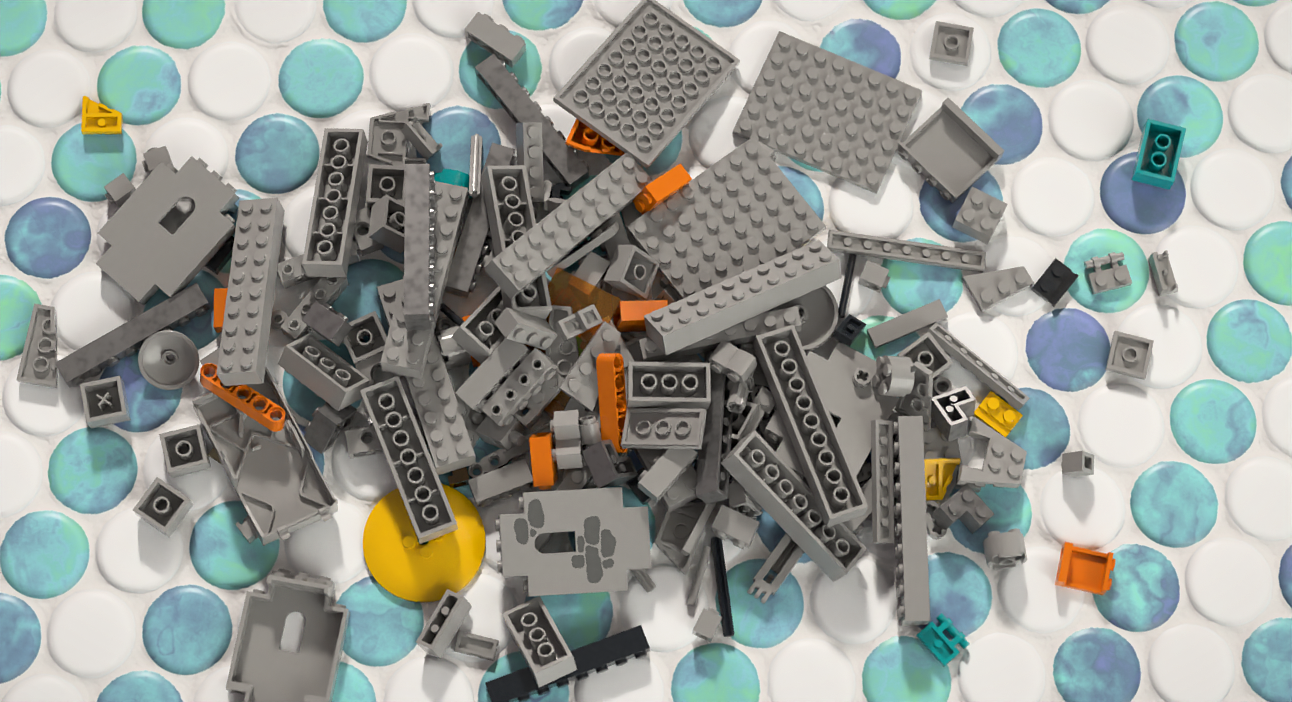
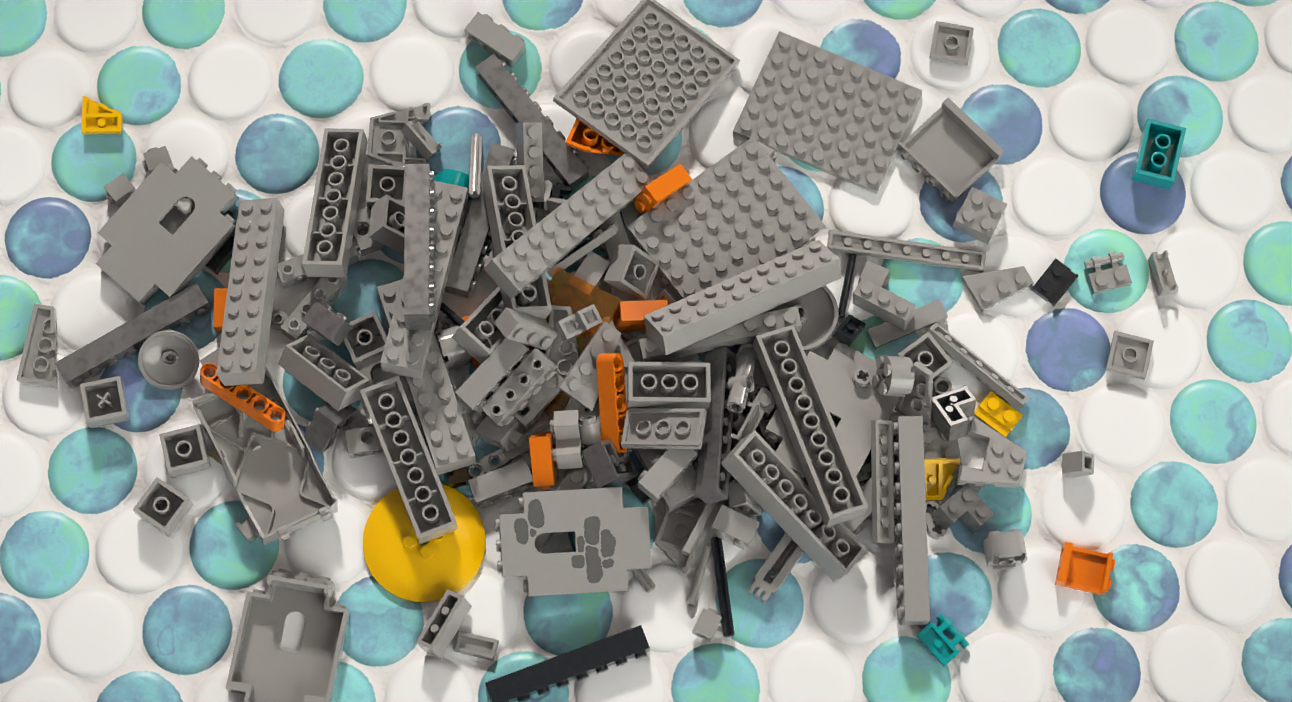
(539, 641): light grey brick -> none
(732, 361): light grey brick -> none
(883, 304): none -> light grey brick

